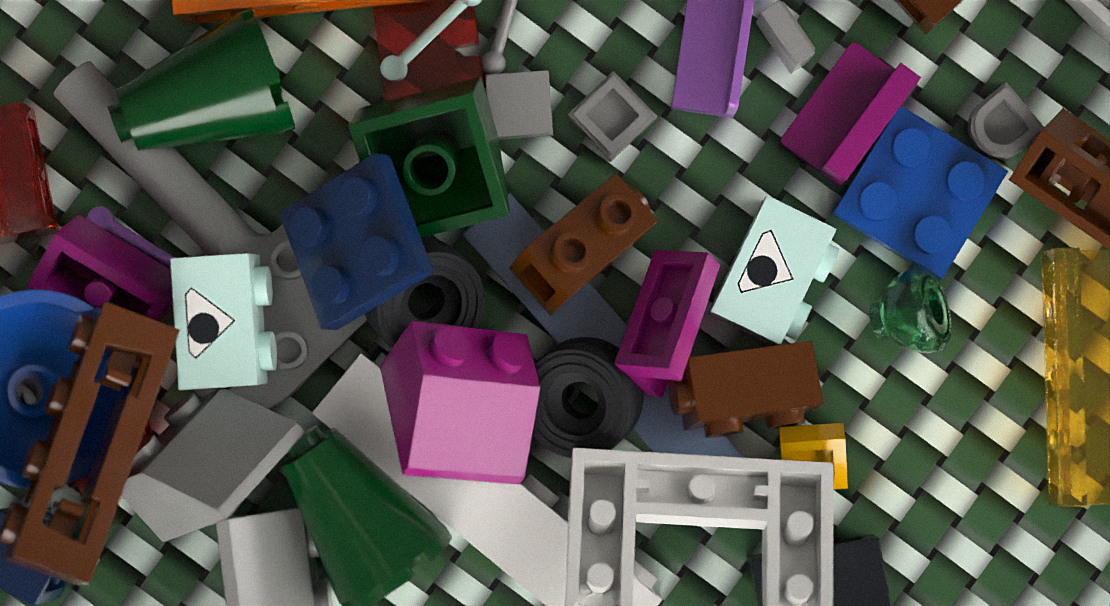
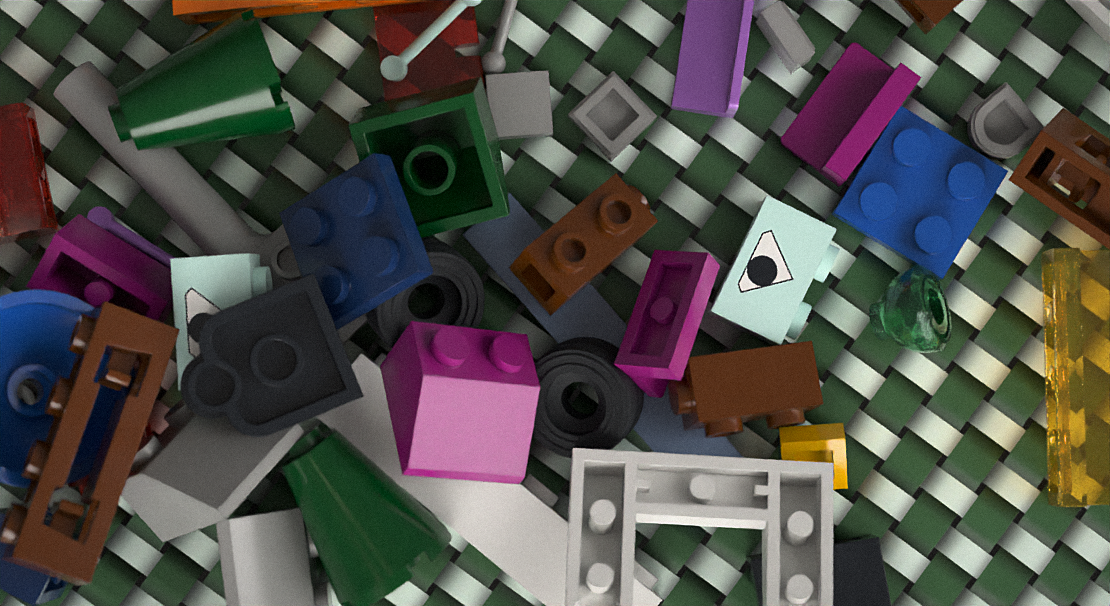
(270, 362): none -> black plate

